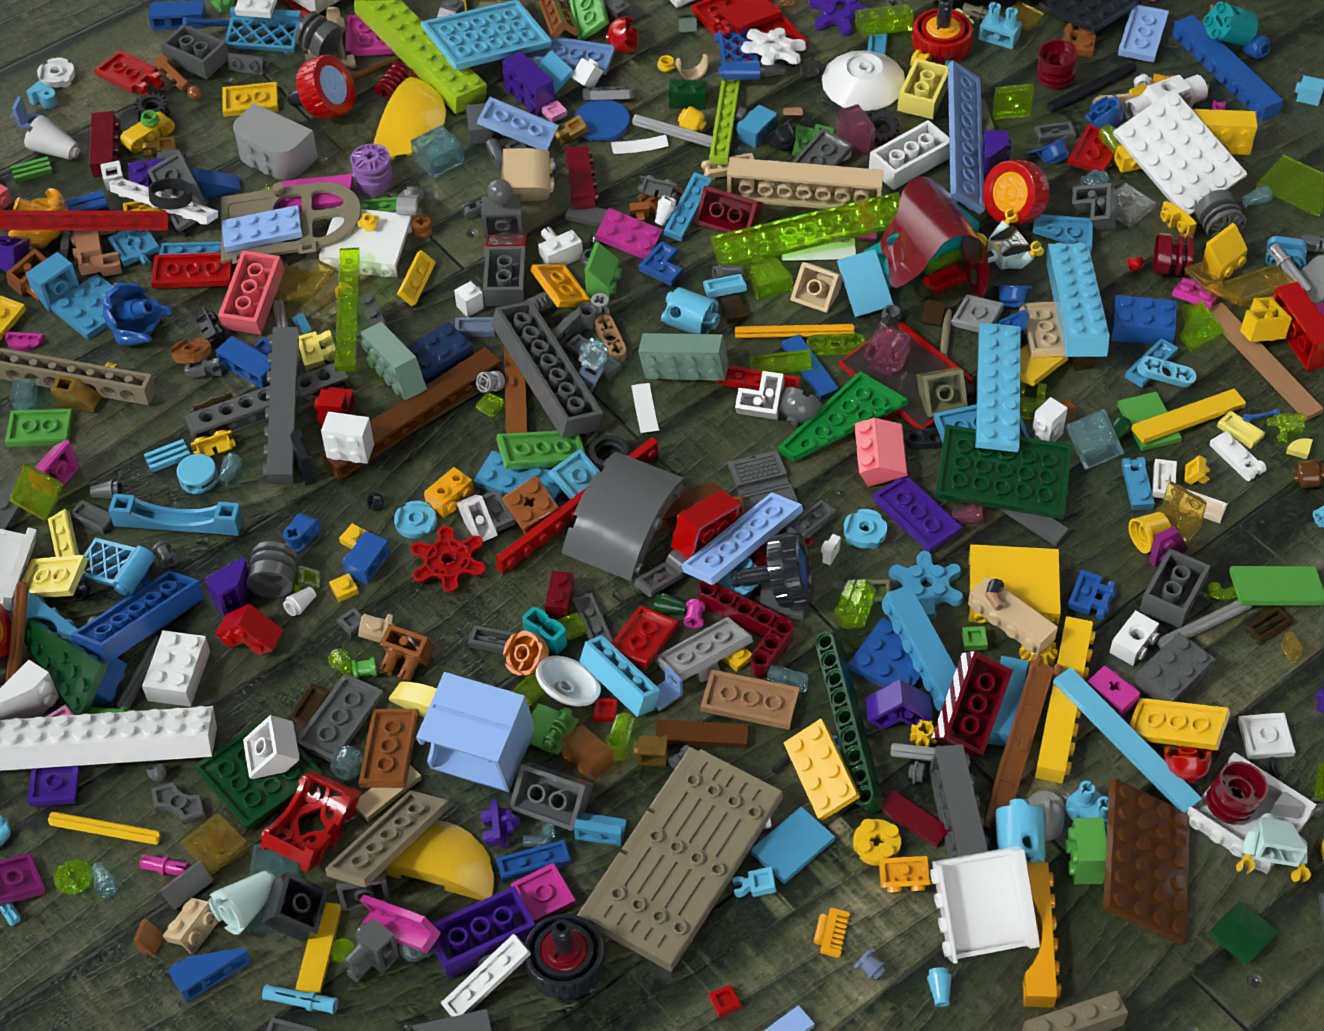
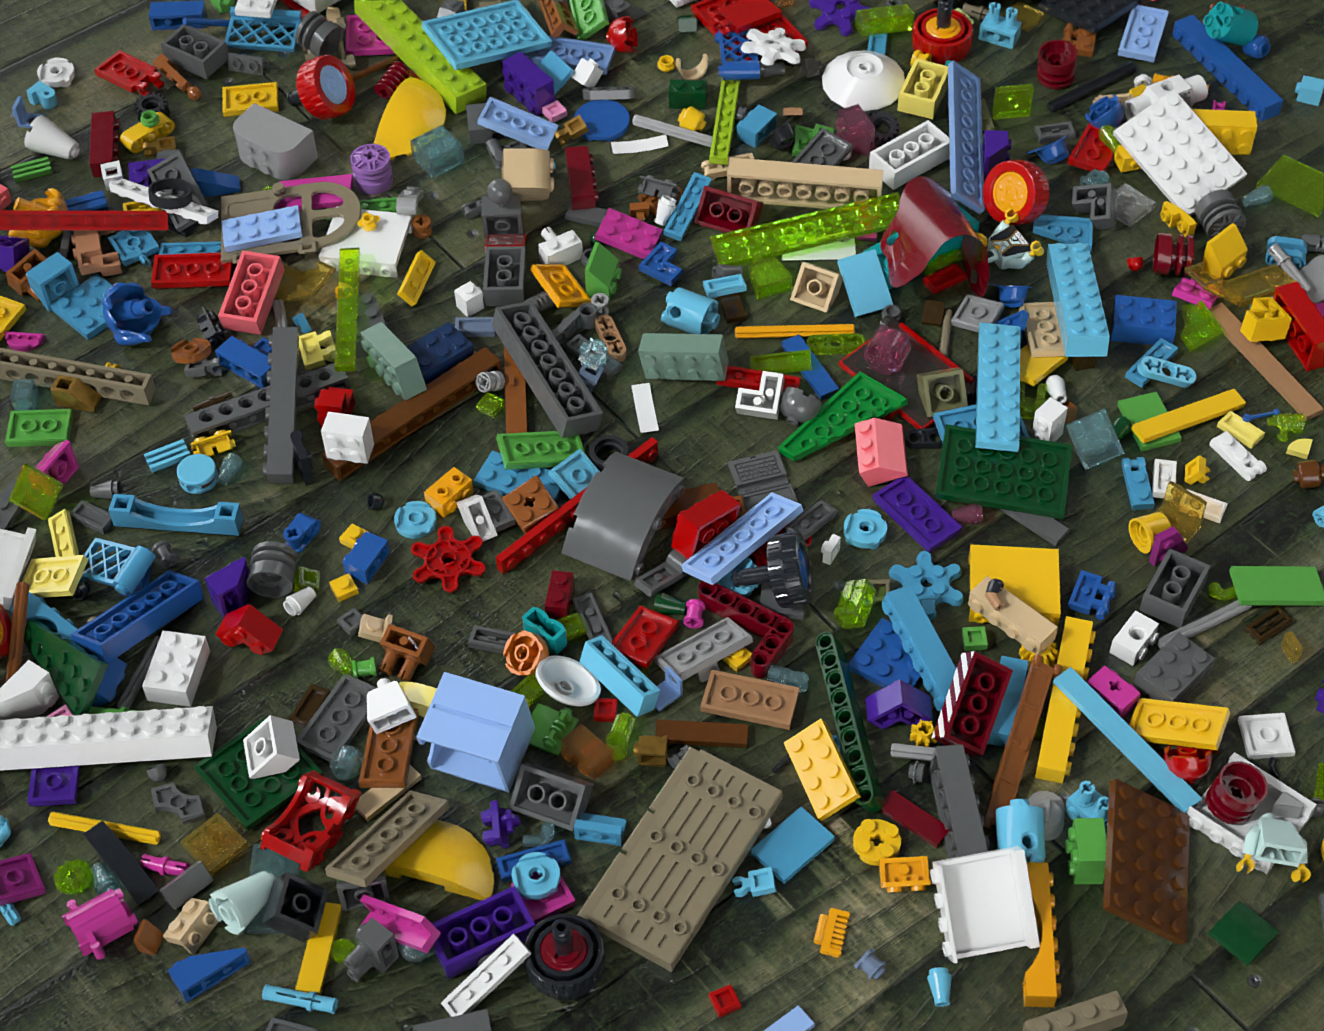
(99, 921): none -> dark pink container
(120, 863): none -> black slope
(388, 706): none -> white torso
(540, 888): none -> medium azure plate
(1056, 388): none -> white cone

